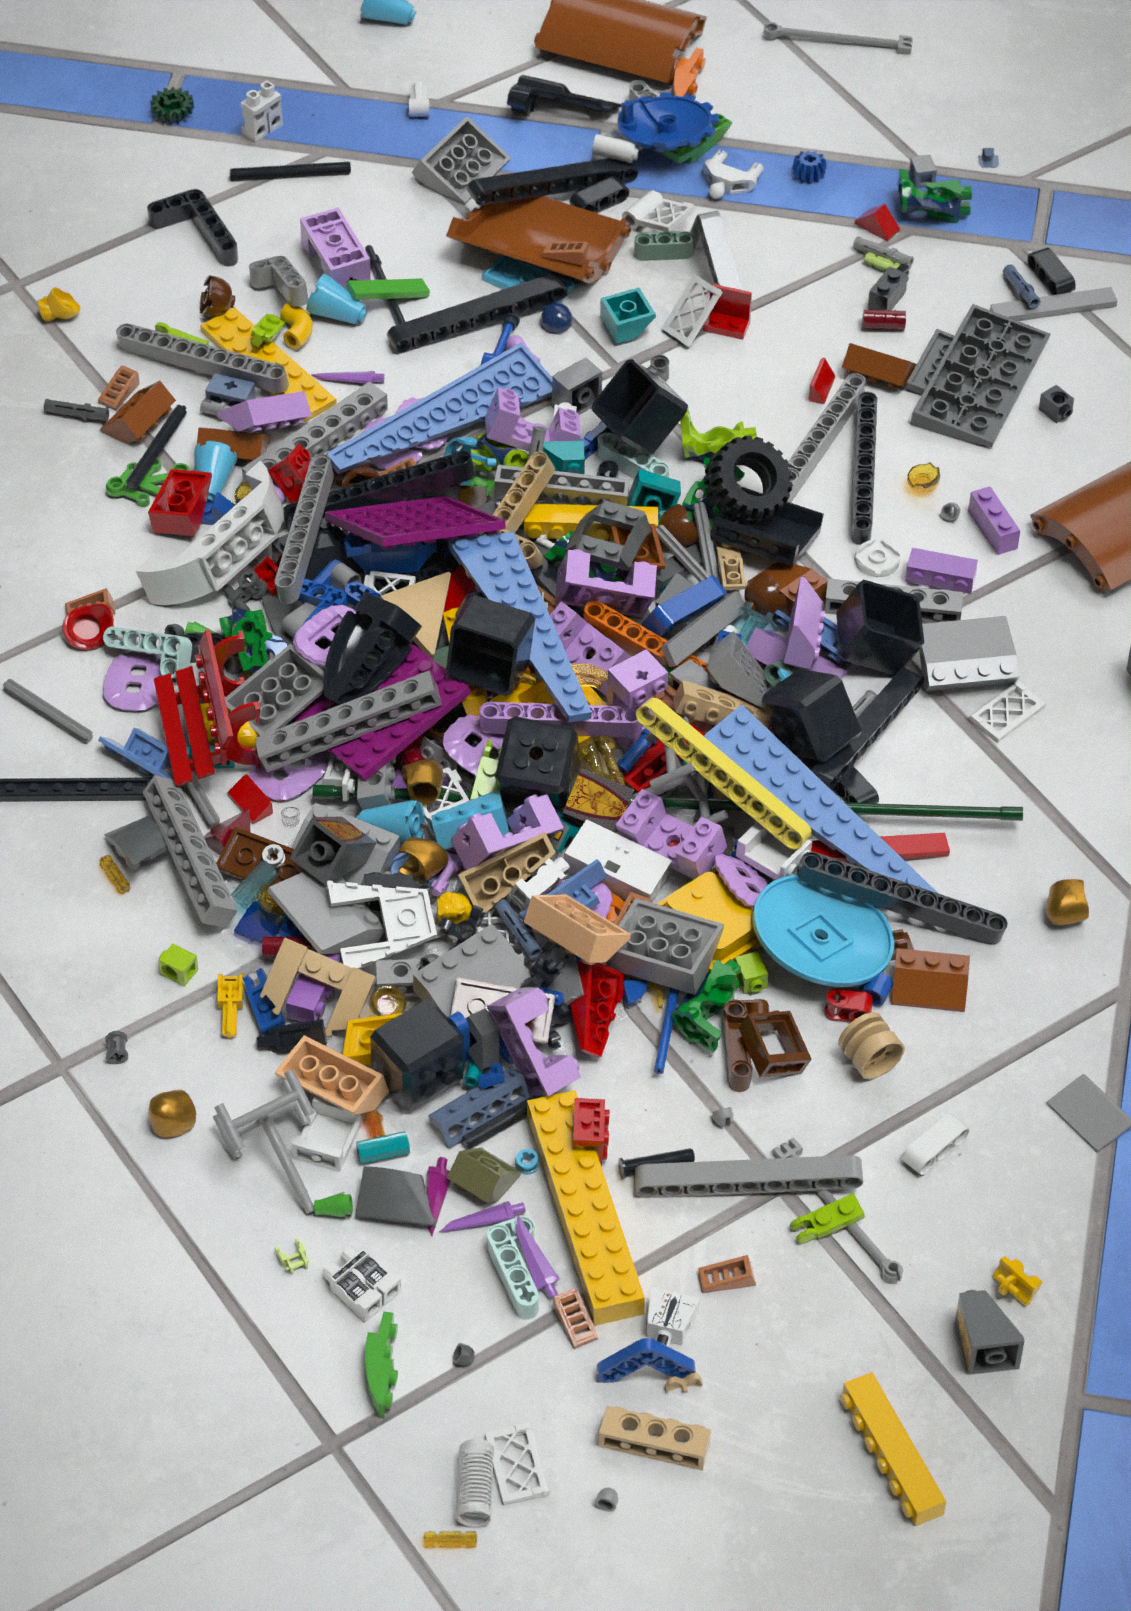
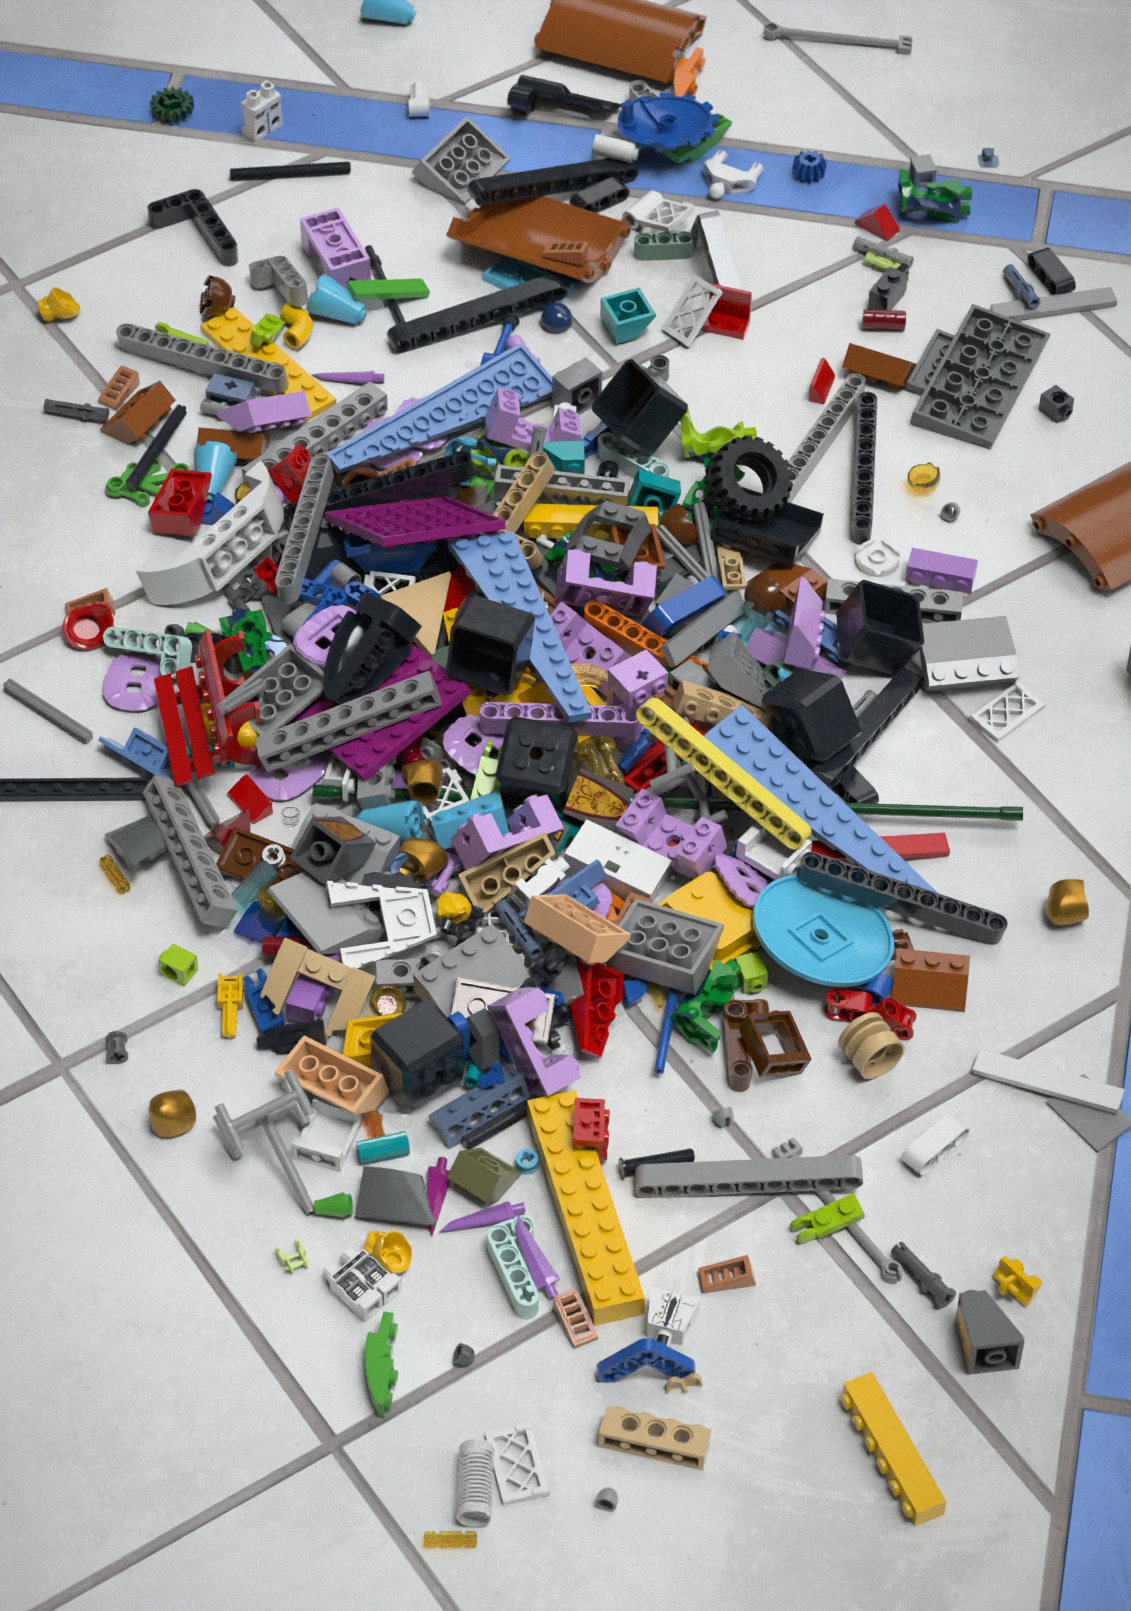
(241, 696): none -> light grey axle
(389, 1250): none -> yellow hair
(896, 1017): none -> red piece
(930, 1282): none -> dark grey pin
(994, 520): medium lavender brick -> none
(1048, 1081): none -> white tile

